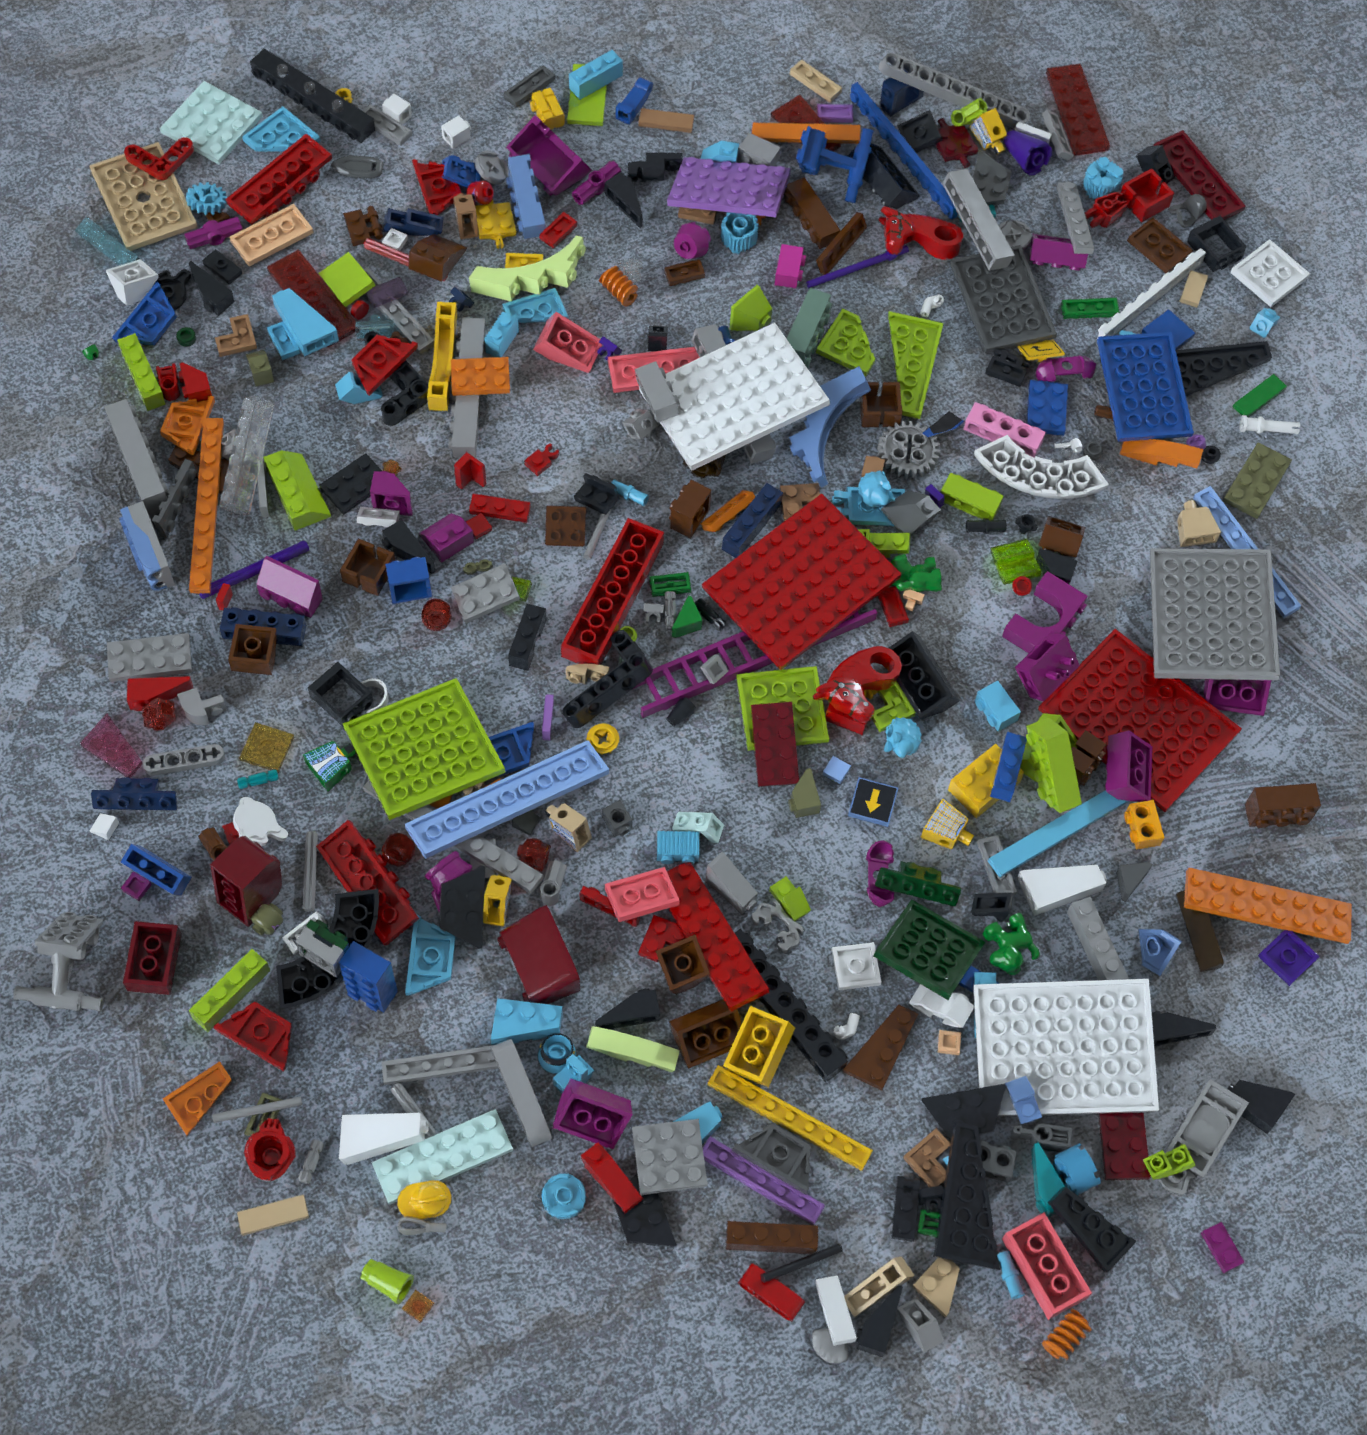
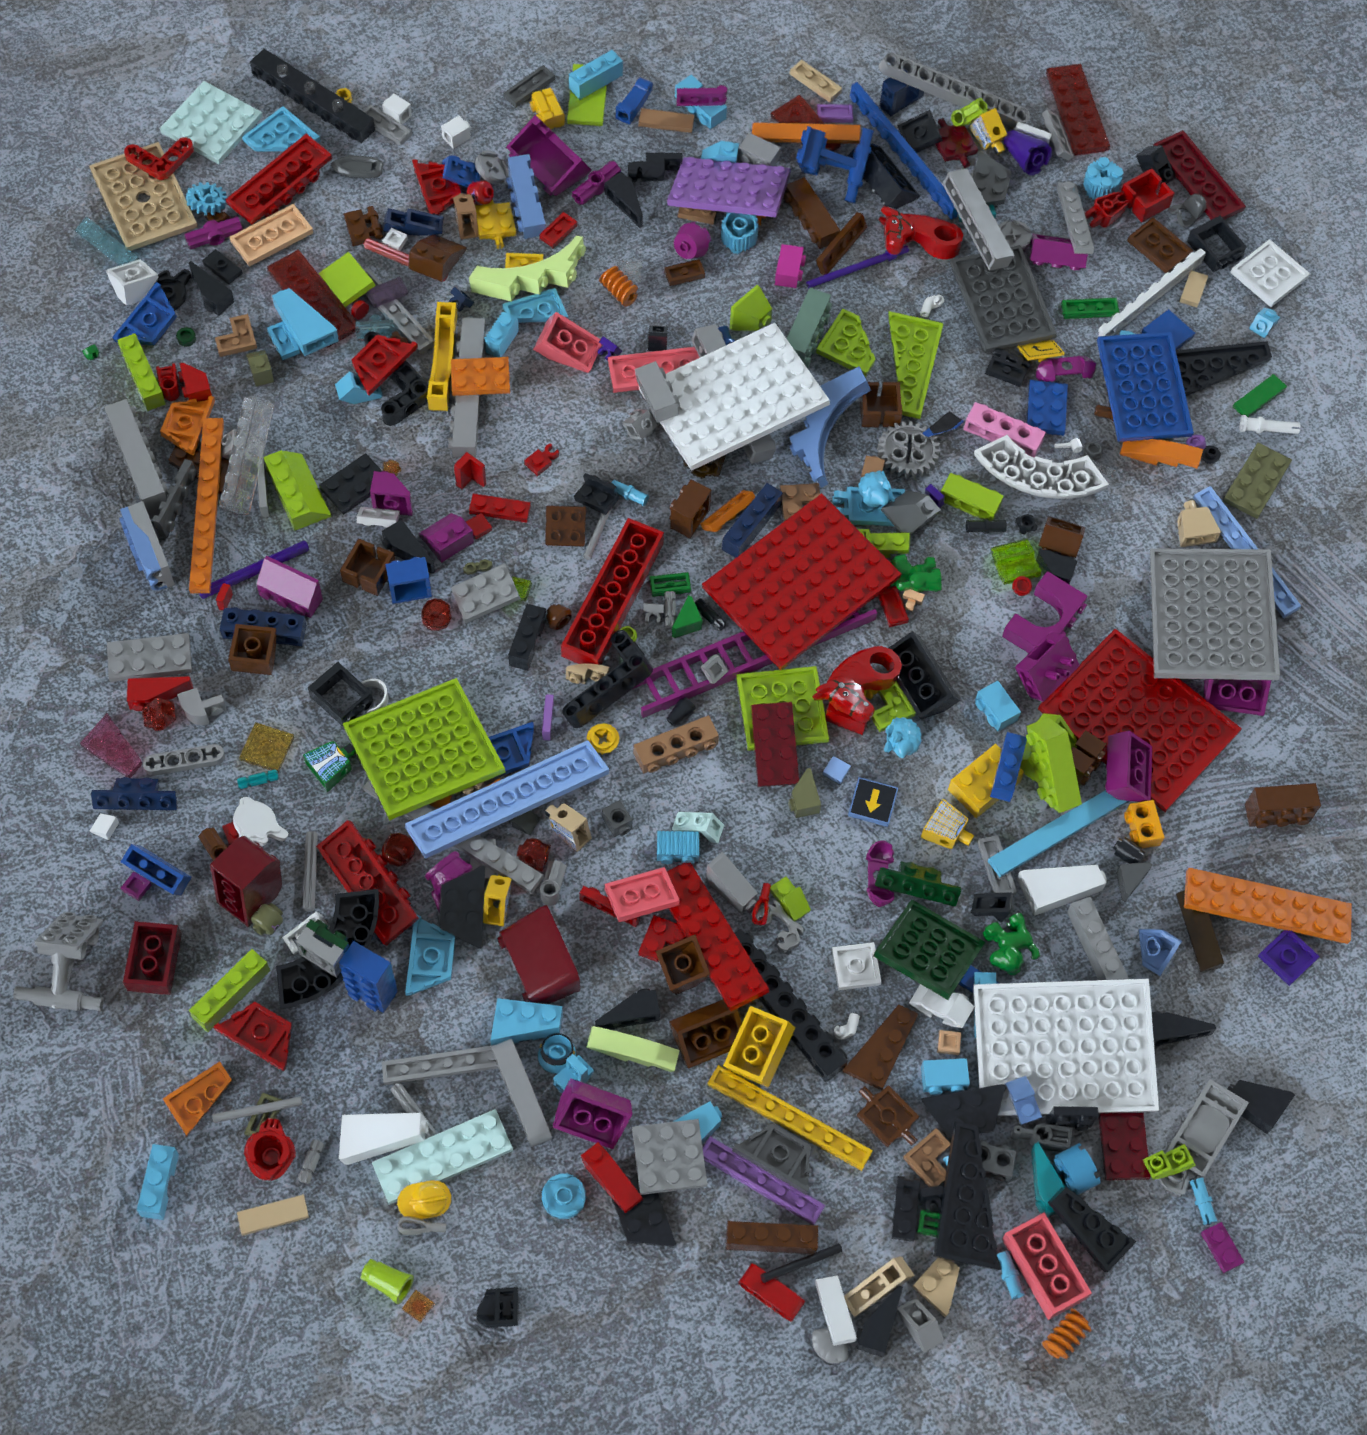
(153, 1195): none -> medium azure arch
(499, 1308): none -> black slope
(558, 616): none -> reddish brown cone
(701, 96): none -> magenta plate
(701, 728): none -> medium nougat brick
(707, 115): none -> medium azure arch
(763, 898): none -> red piece
(888, 1116): none -> reddish brown plate
(945, 1075): none -> medium azure brick
(1073, 1117): none -> black plate
(1128, 851): none -> black brick
(1203, 1201): none -> medium azure pin

